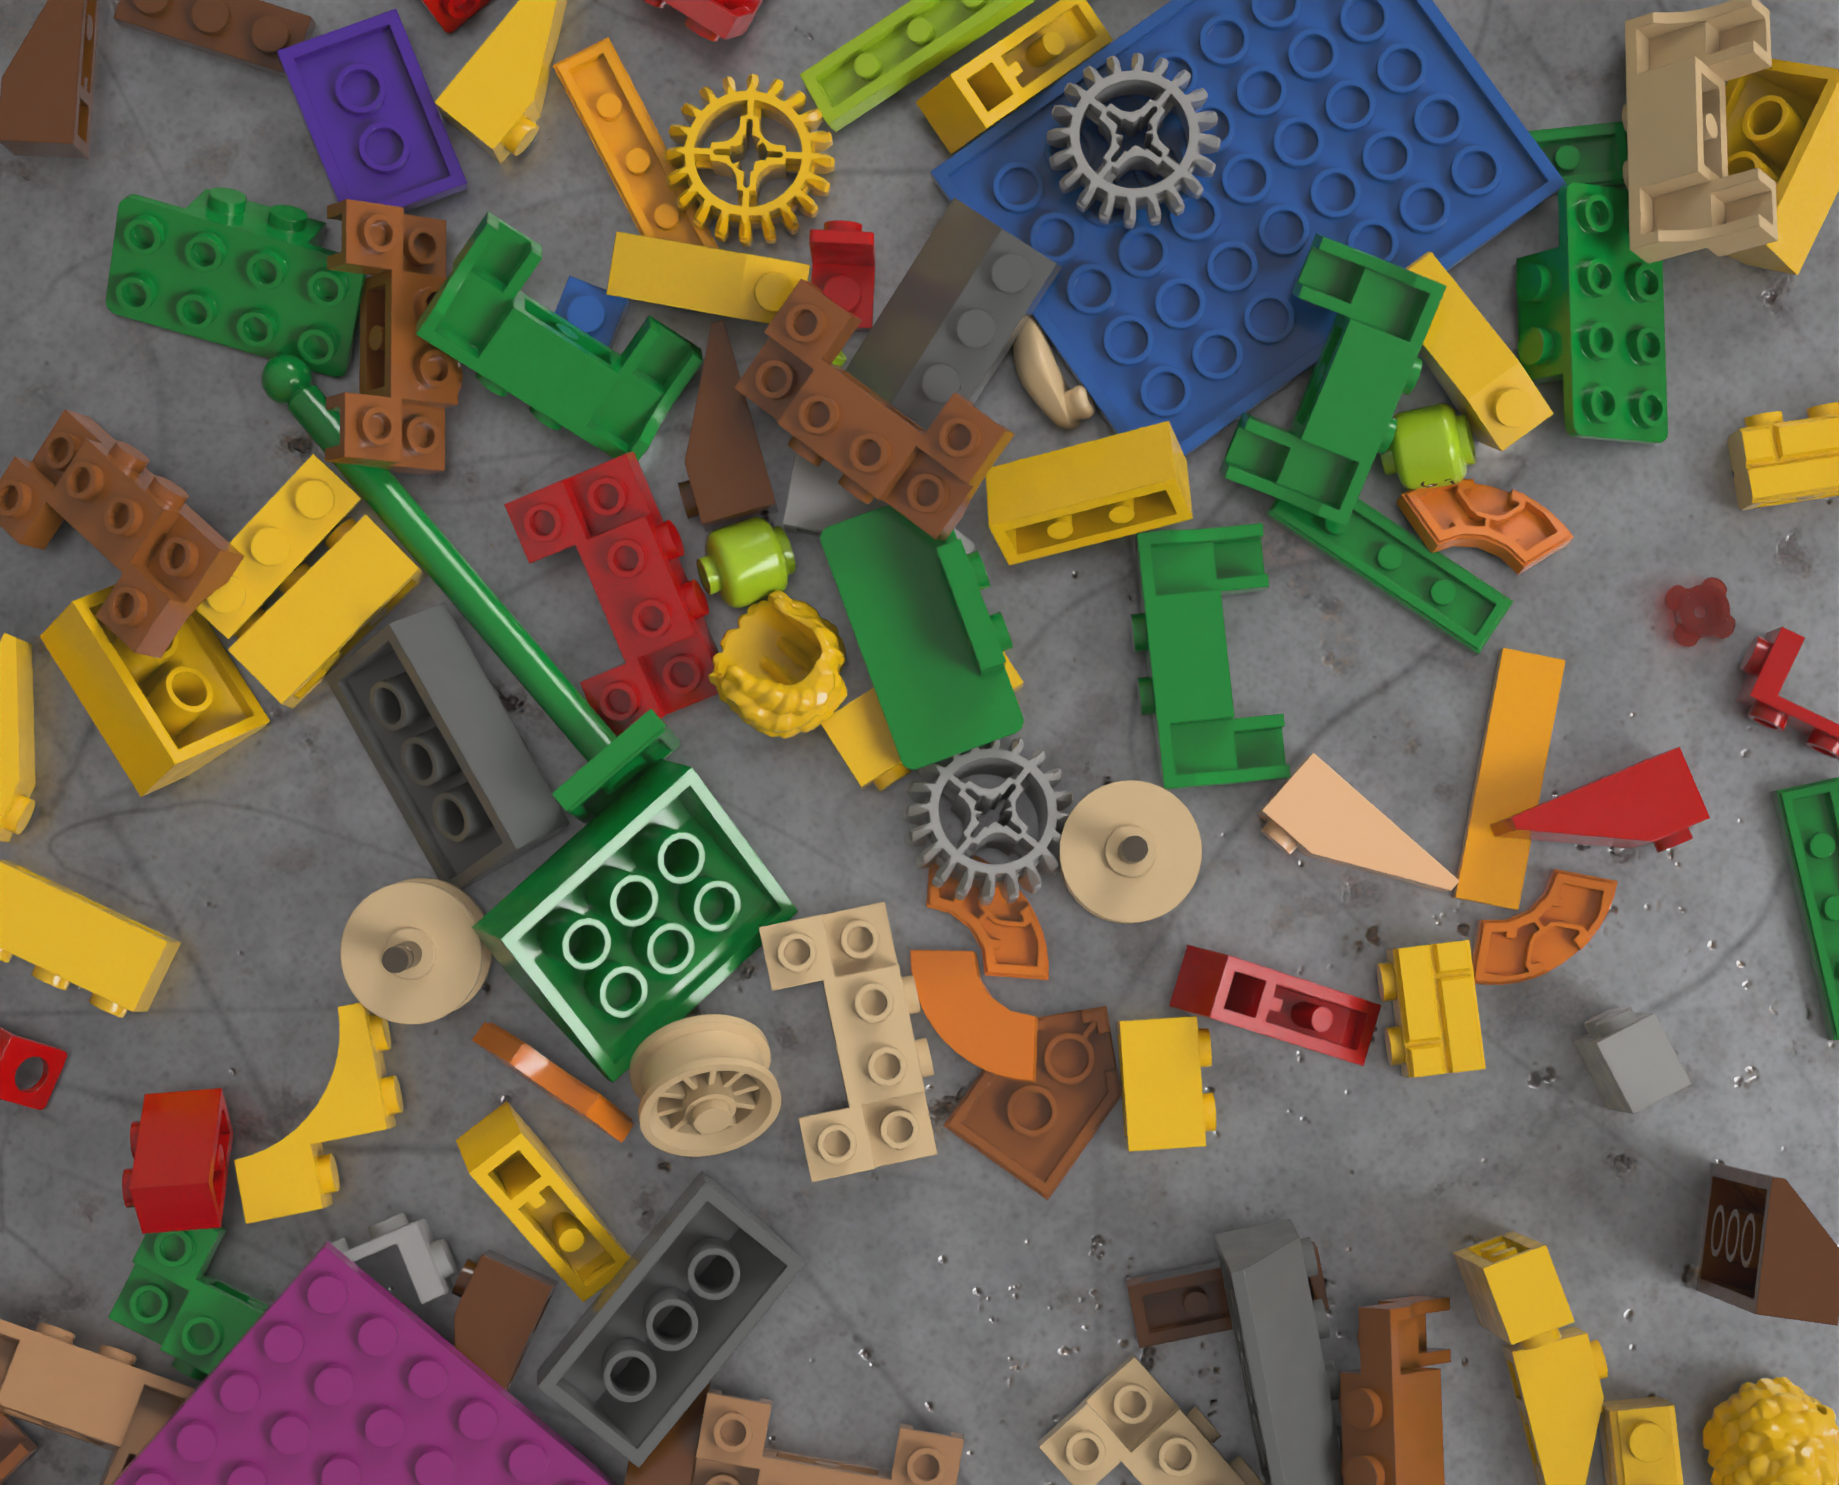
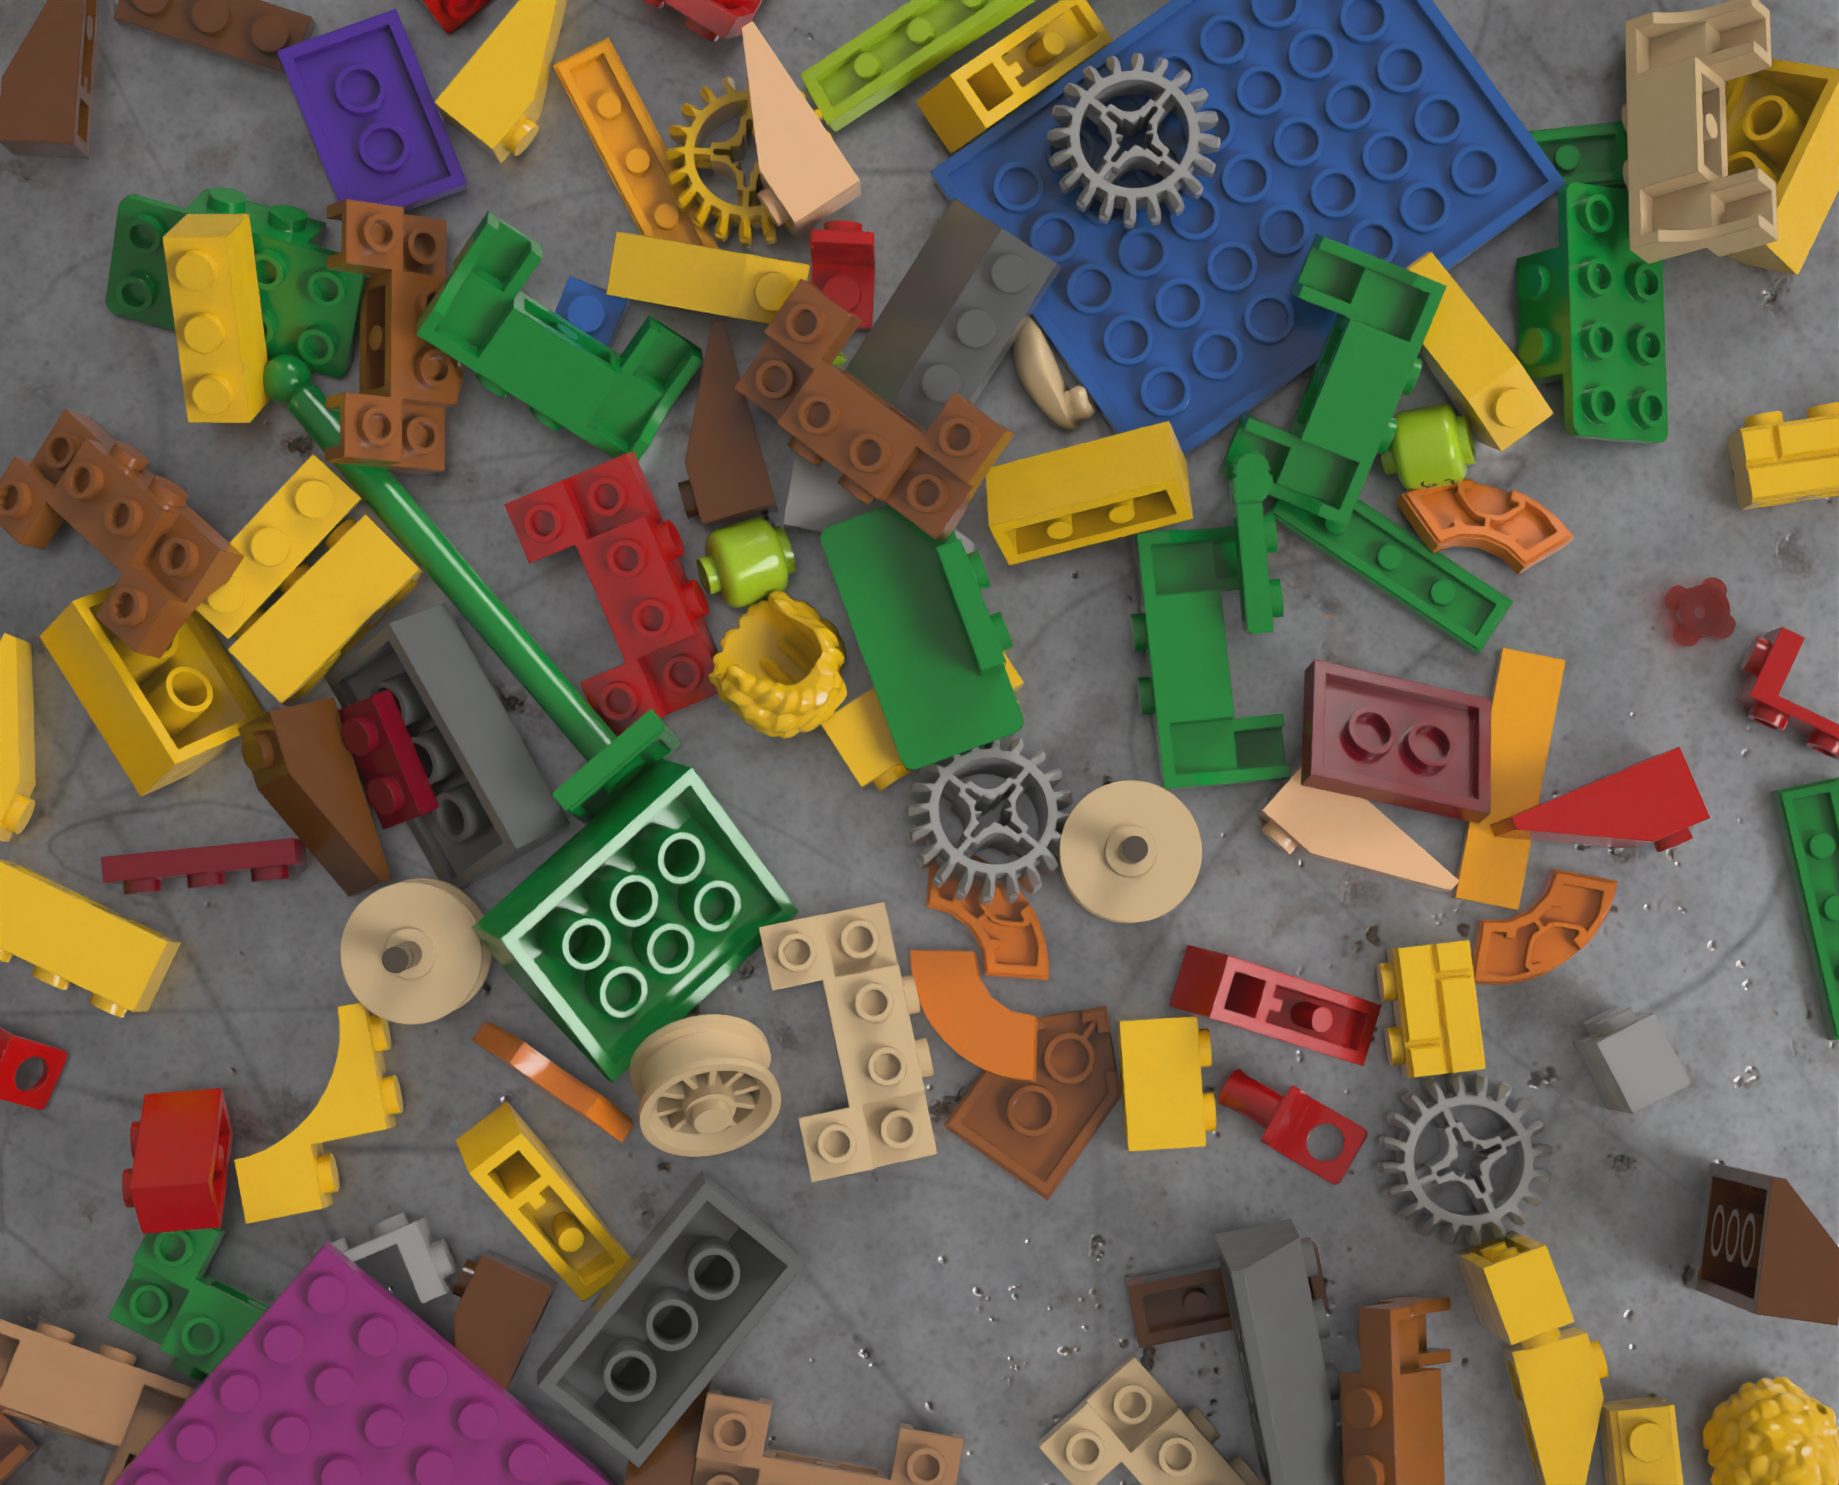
(204, 865): none -> dark red plate
(217, 317): none -> yellow brick
(316, 789): none -> reddish brown slope
(387, 759): none -> dark red plate
(796, 156): none -> light nougat slope
(1253, 539): none -> green hinge
(1290, 1121): none -> red bracket
(1396, 741): none -> dark red plate
(1449, 1129): none -> light grey gear

